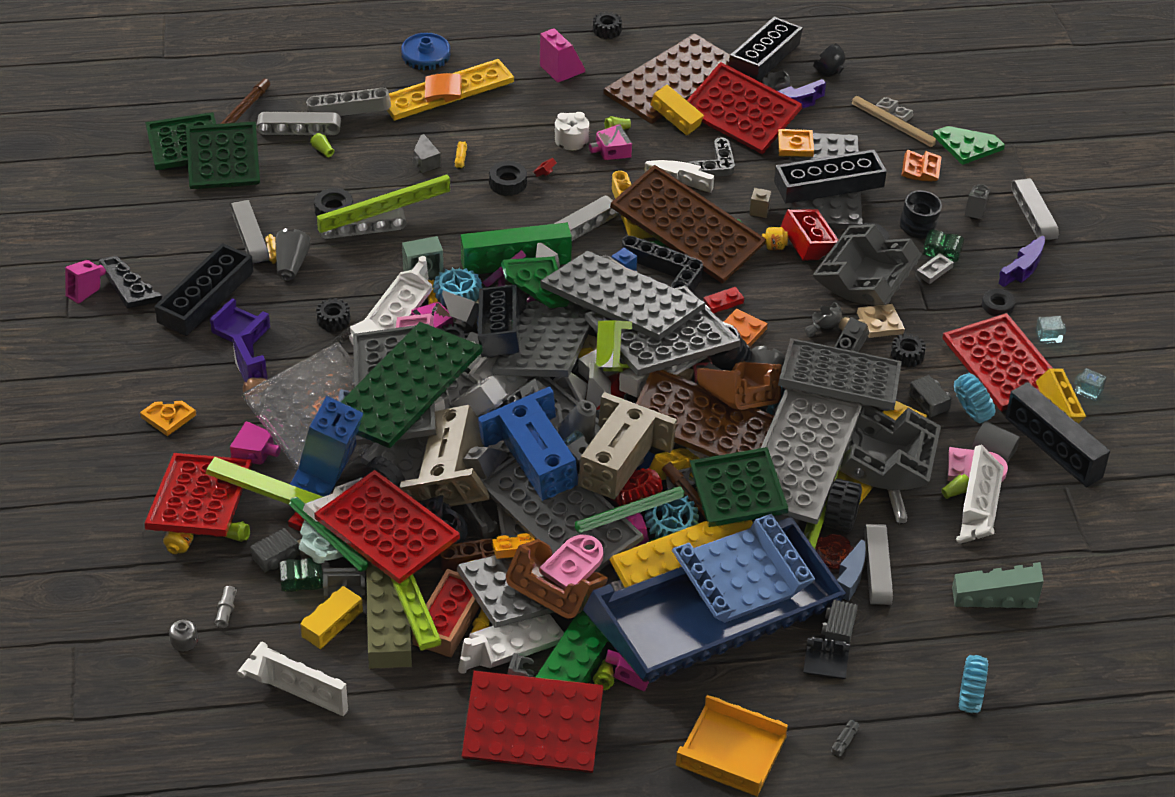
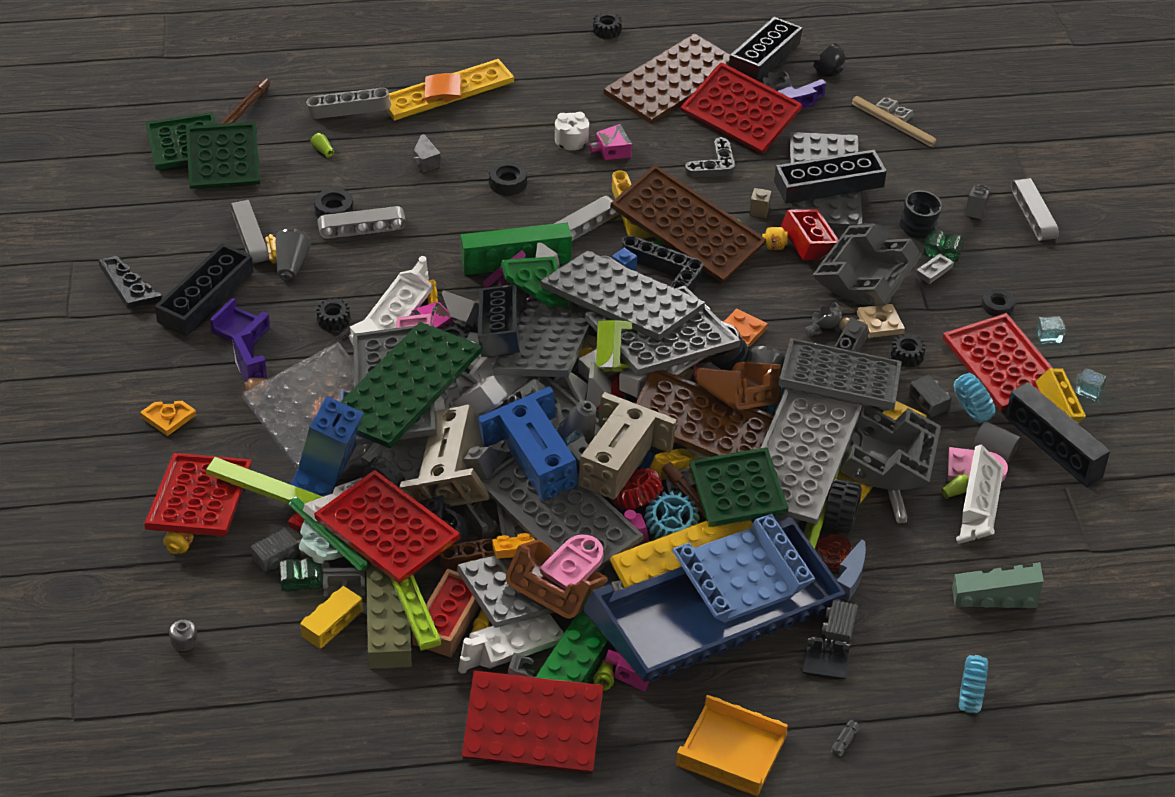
(82, 280): dark pink torso -> none
(225, 606): light grey pin -> none
(238, 531): lime cone -> none
(253, 444): dark pink torso -> none
(296, 679): white hinge -> none
(298, 123): light grey beam -> none
(383, 203): lime tile -> none
(425, 50): blue wheel -> none
(425, 247): sand green brick -> none
(457, 282): medium azure gear -> none
(460, 154): yellow axle -> none
(545, 167): red plate -> none
(559, 56): dark pink slope -> none
(613, 121): lime cone -> none
(629, 509): green axle -> none
(676, 109): yellow brick -> none
(686, 173): white slope -> none
(724, 300): red plate -> none
(795, 142): light orange plate -> none
(878, 564): light grey beam -> none
(921, 167): orange slope -> none
(967, 144): plate -> none
(1025, 265): slope -> none

